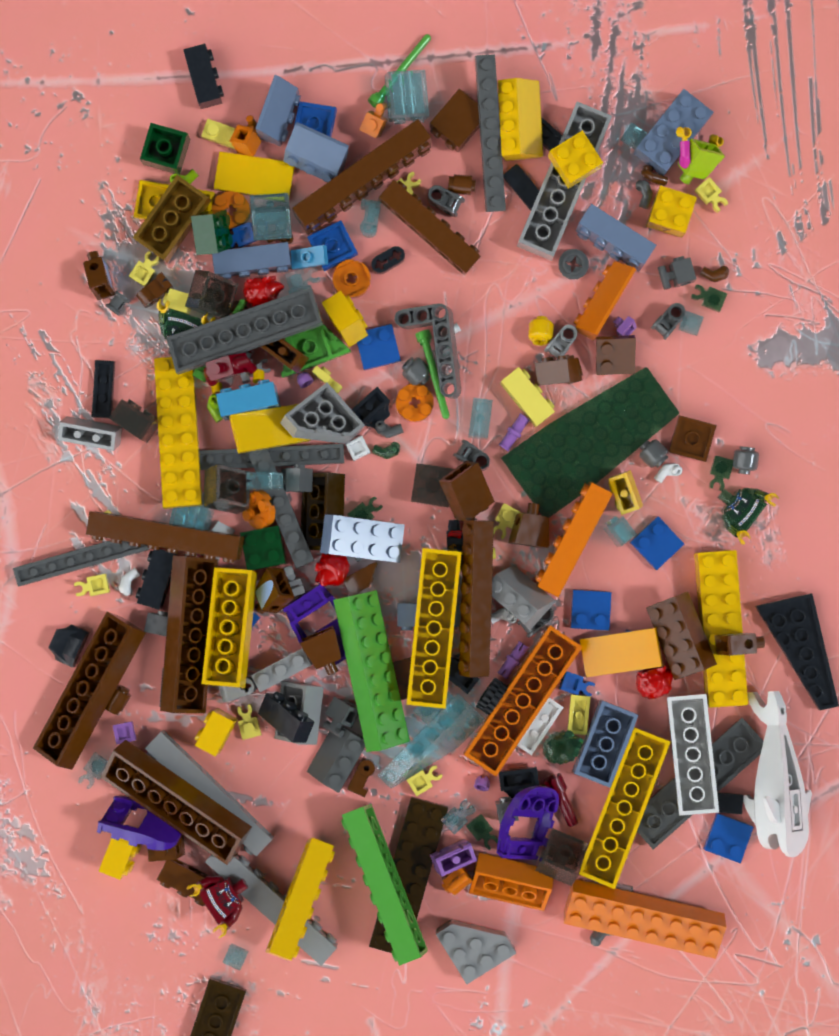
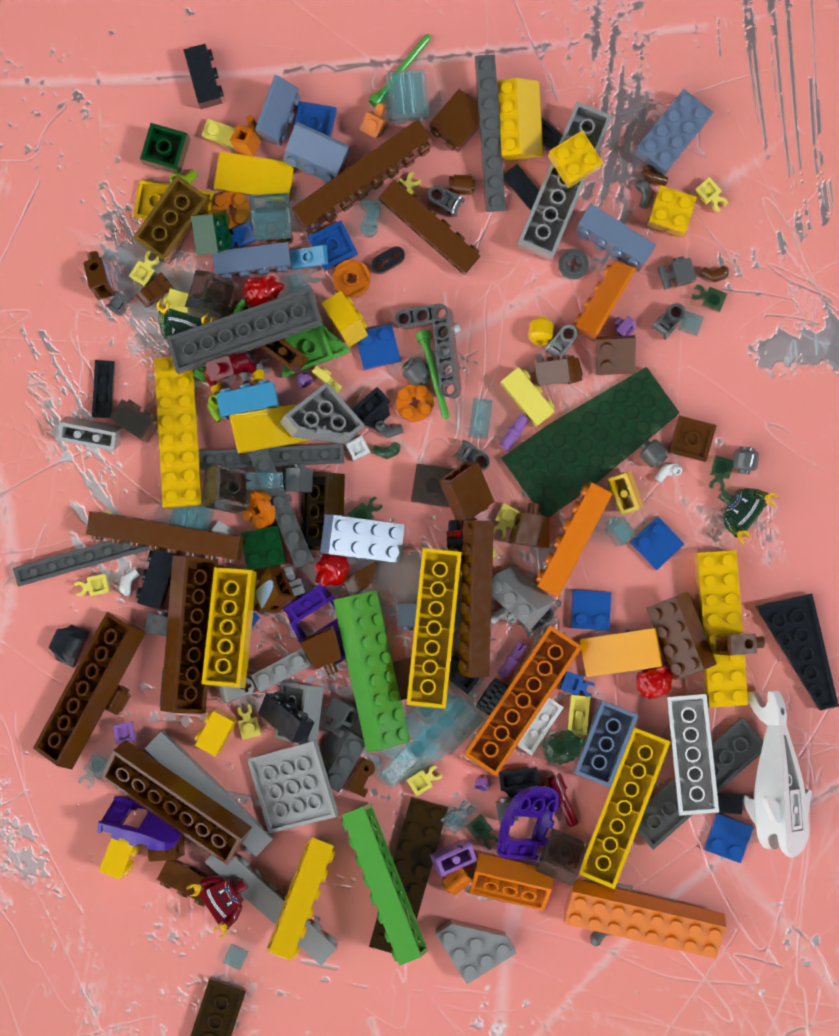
(293, 787): none -> light grey plate
(633, 136): clear light blue tile -> none
(698, 157): lime torso -> none

